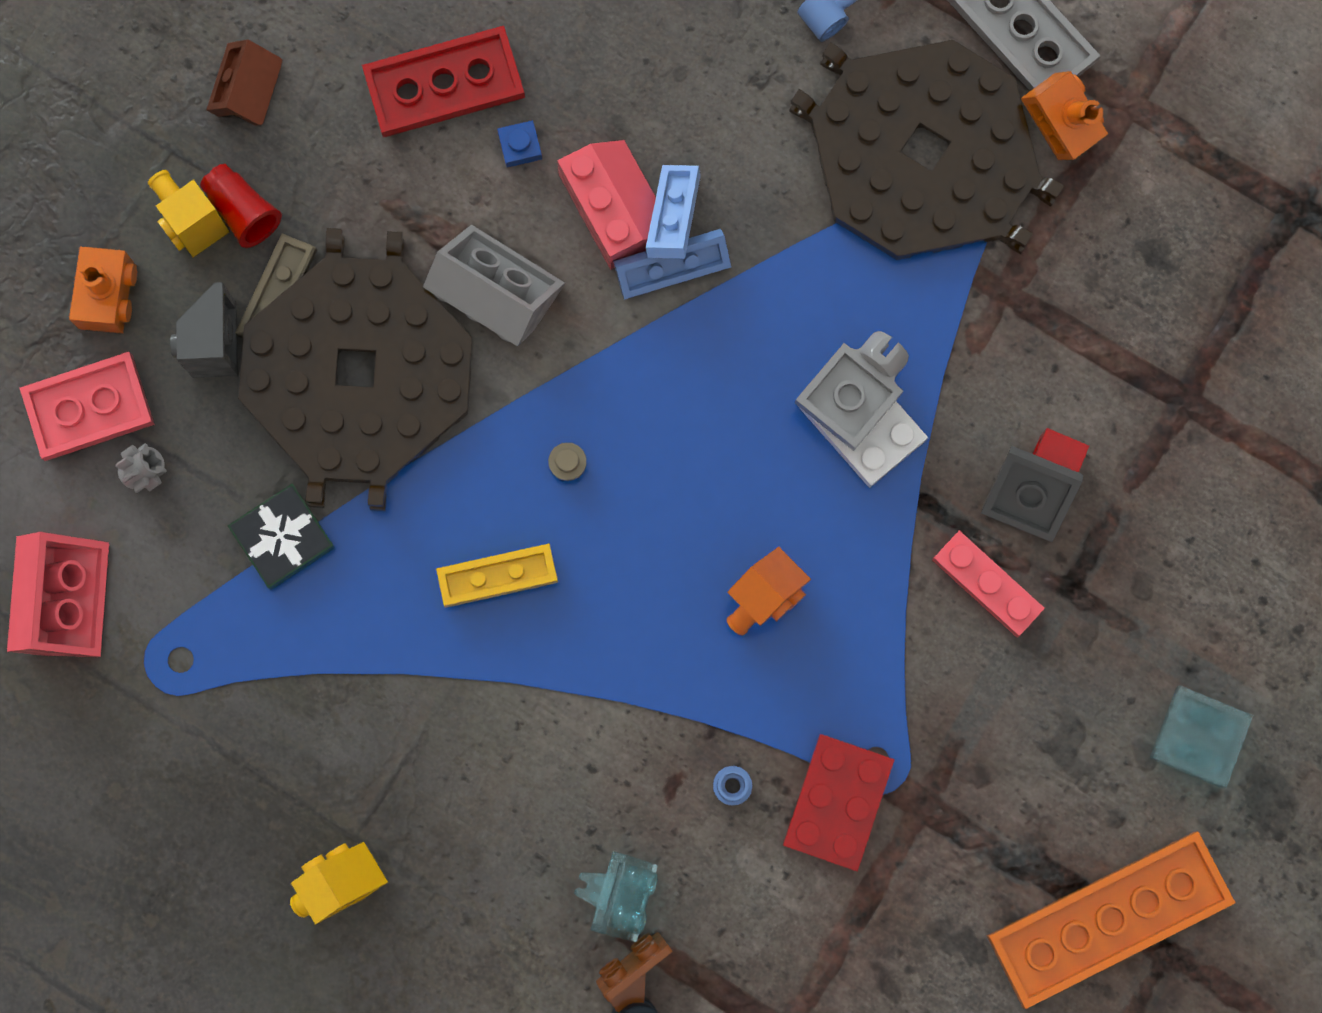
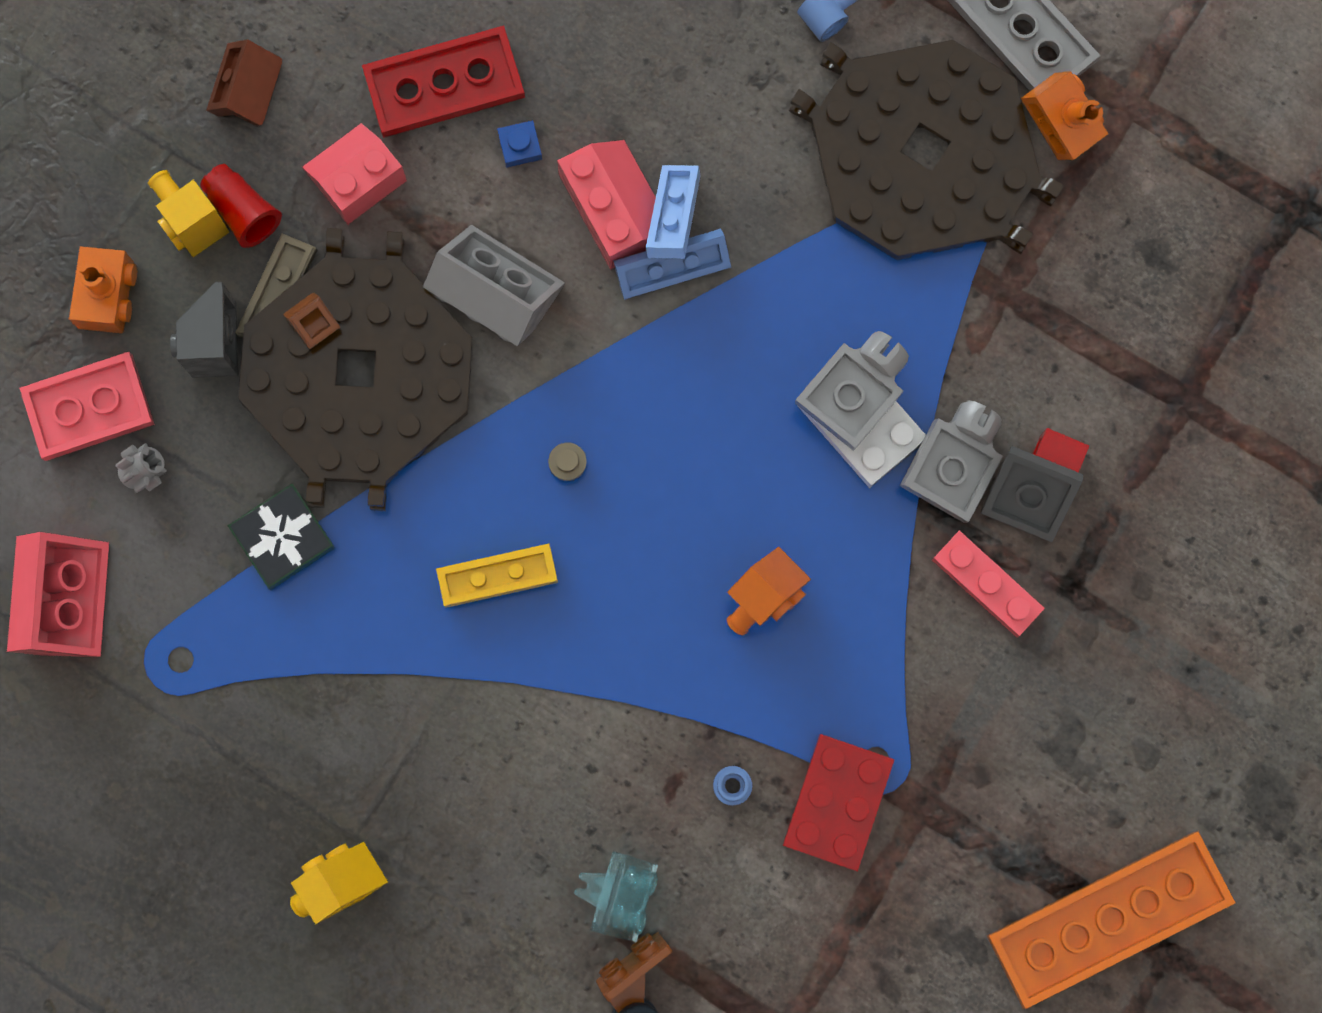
(311, 320): none -> dark orange slope
(355, 173): none -> coral slope
(956, 461): none -> light grey plate
(1201, 737): clear light blue plate -> none

